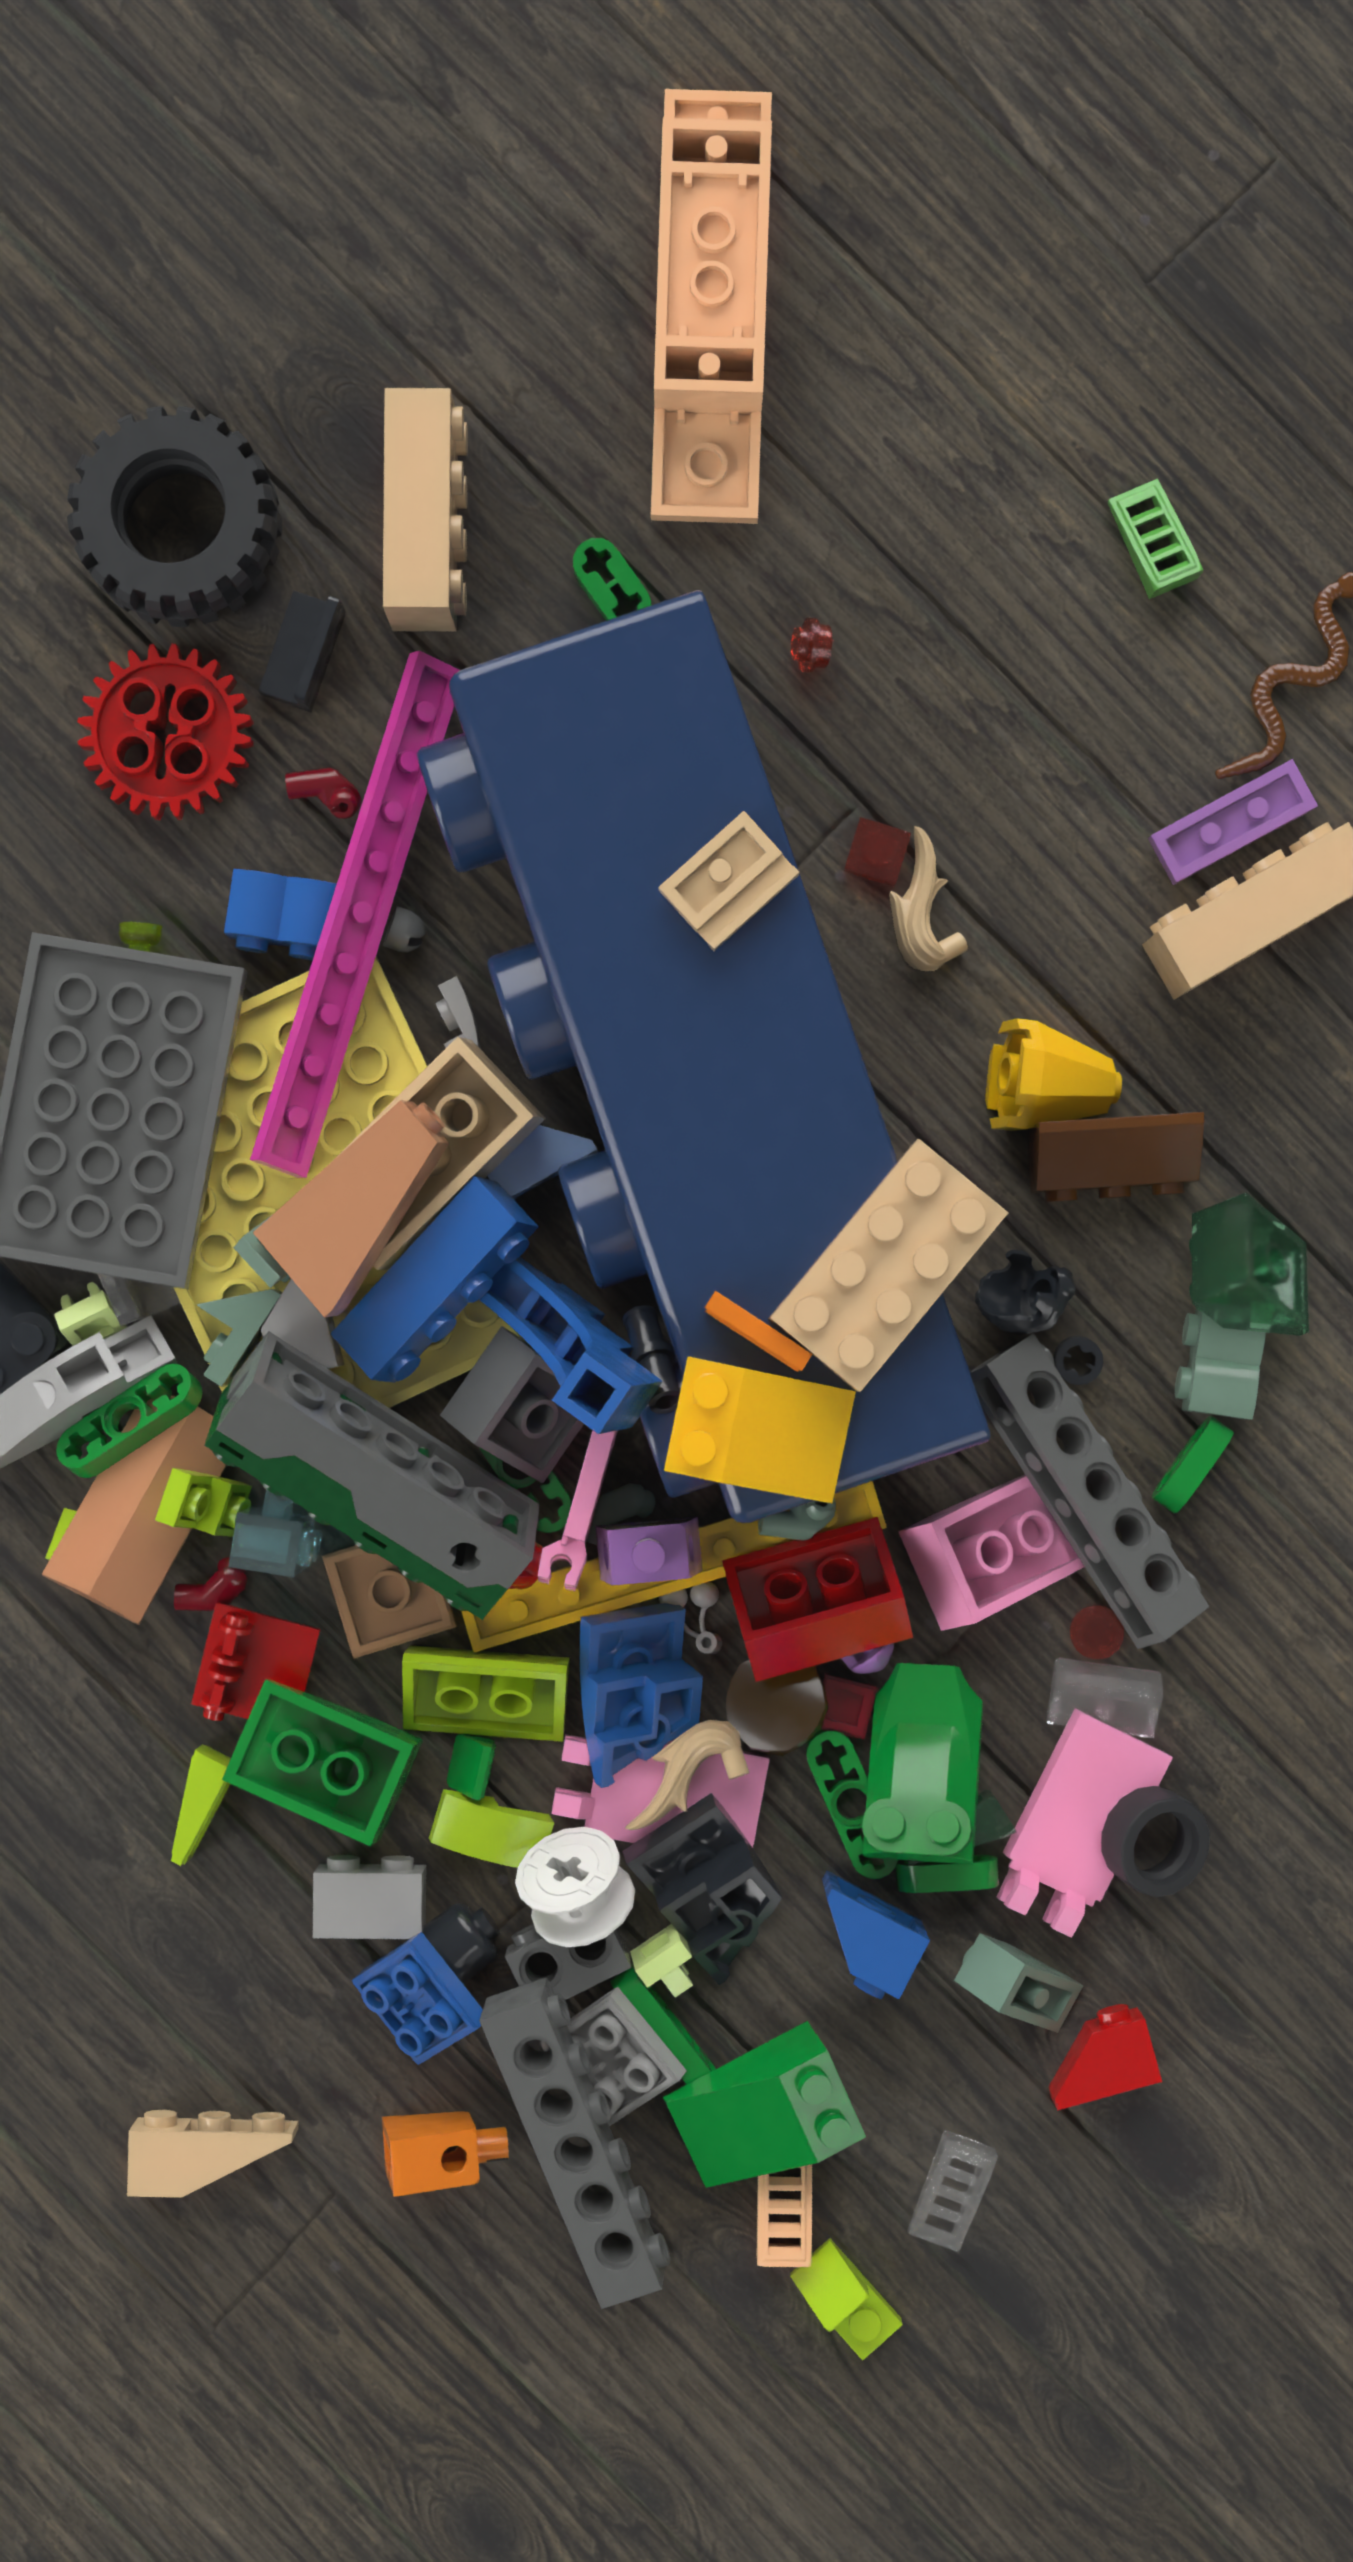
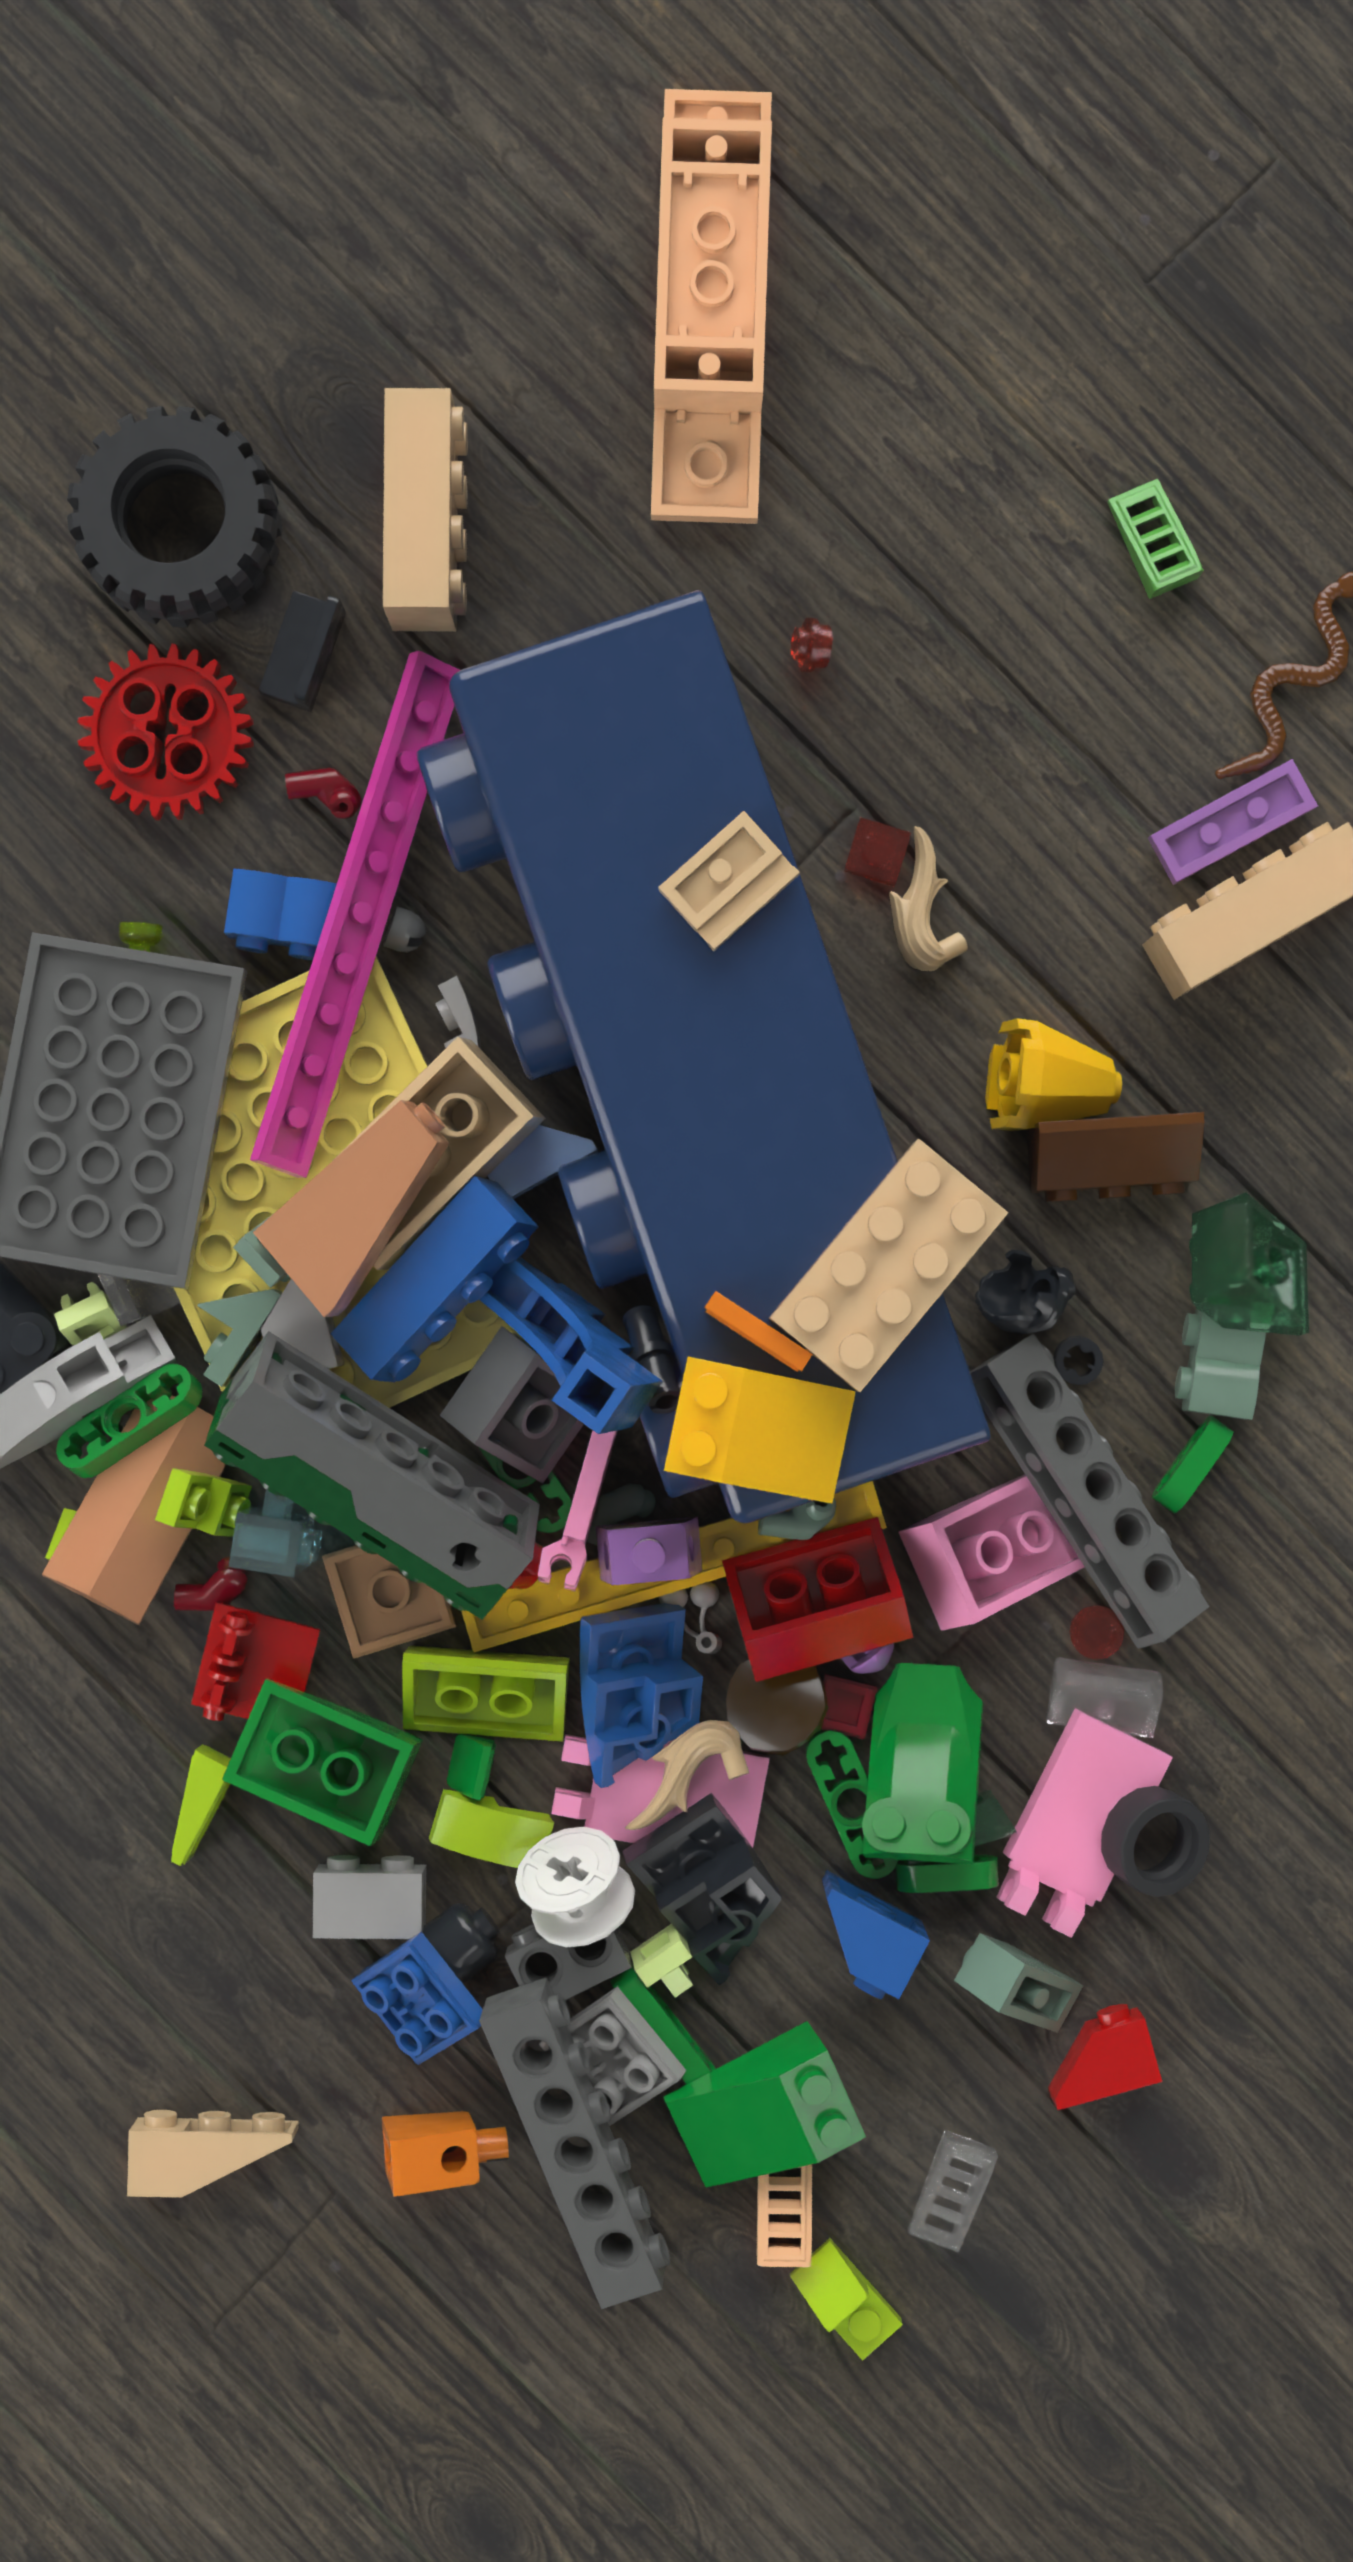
(619, 571): green beam -> none

